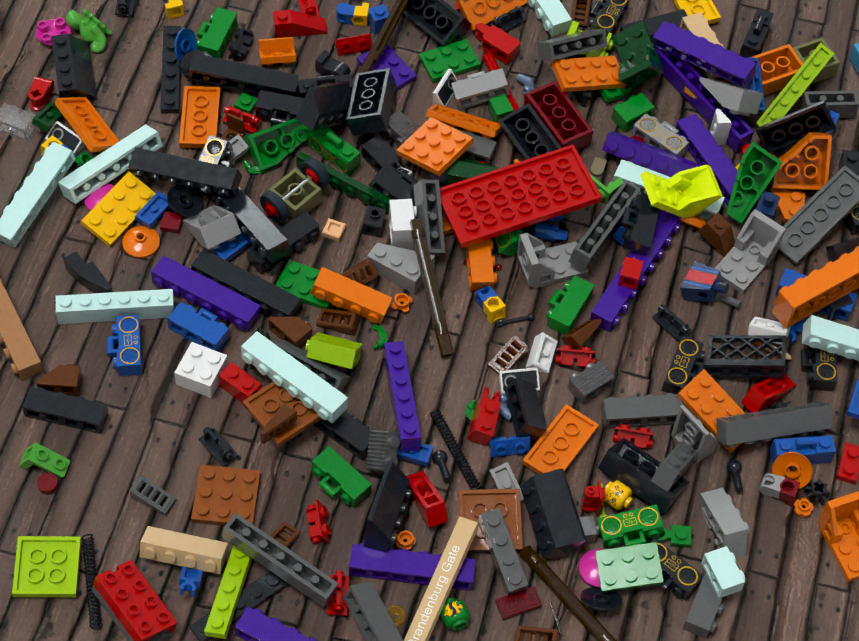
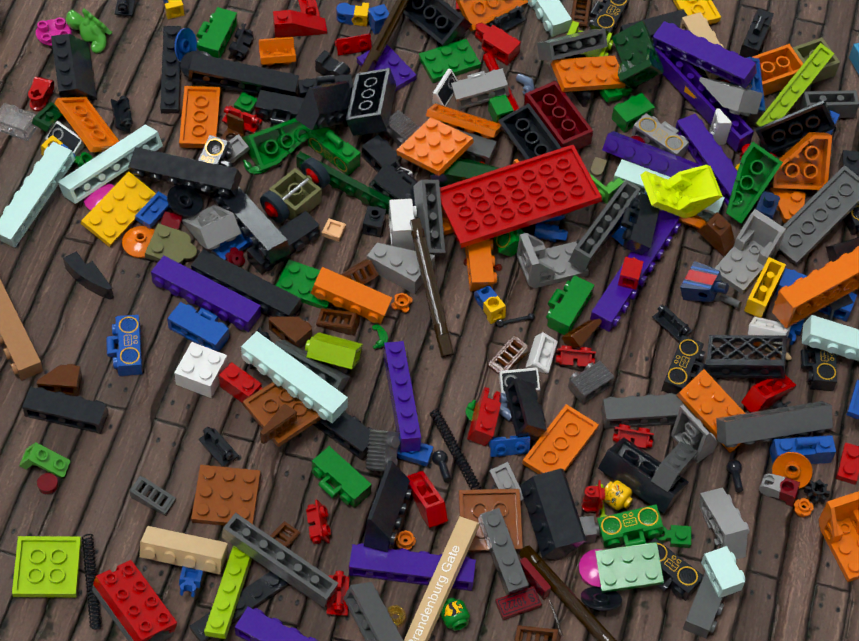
(107, 306): light aqua brick -> none
(121, 114): none -> black hinge
(170, 243): none -> olive plate
(235, 257): none -> dark red plant
(535, 579): none -> dark red tile
(764, 287): none -> yellow brick

